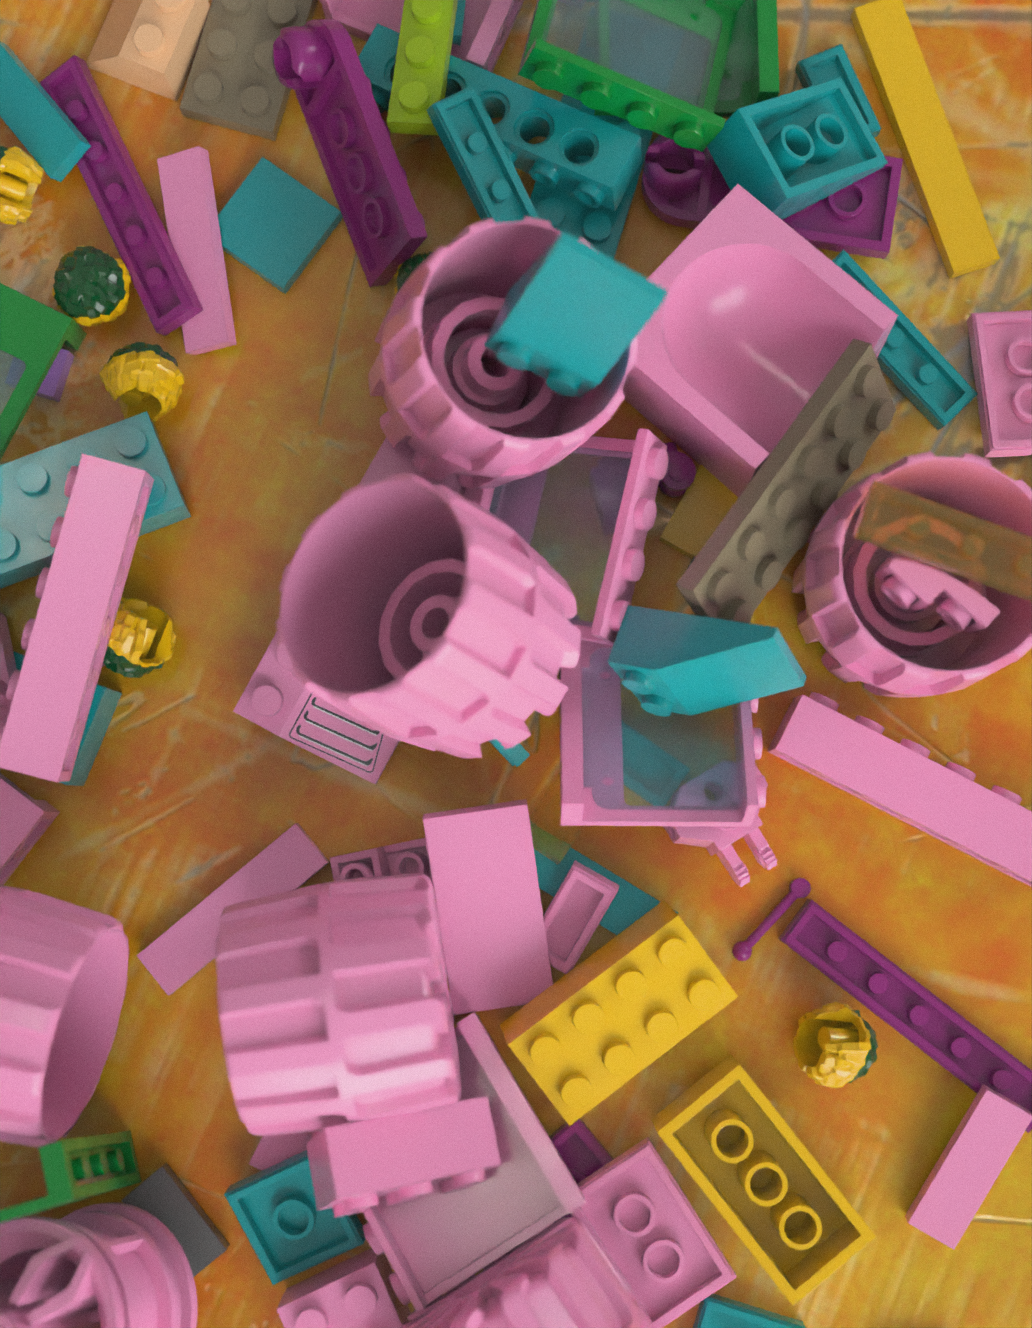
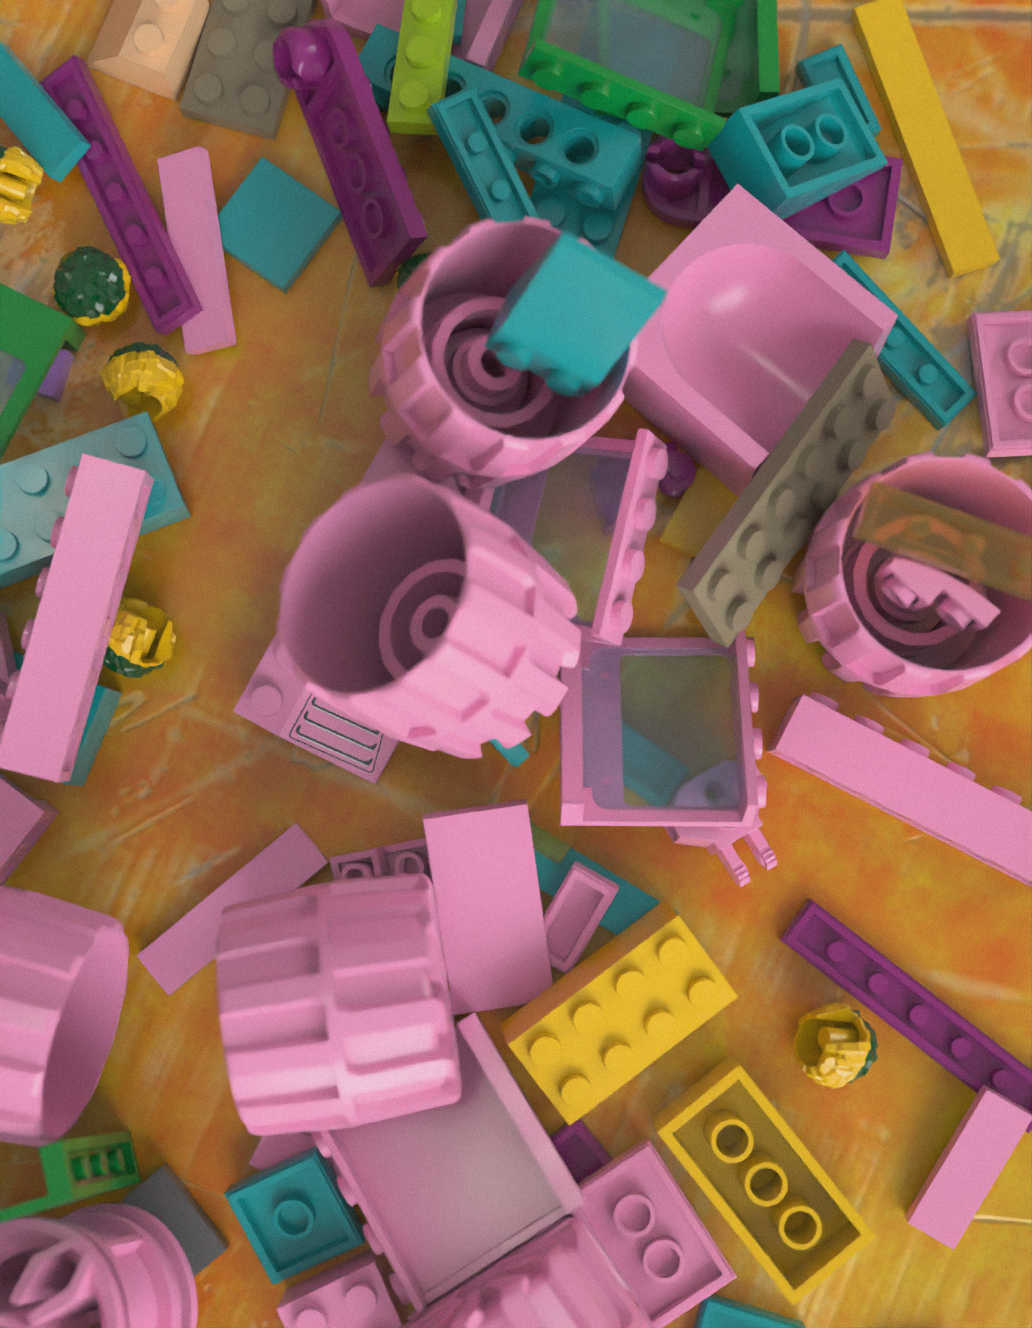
(402, 1156): bright pink brick -> none
(699, 661): teal slope -> none
(797, 889): magenta hinge -> none

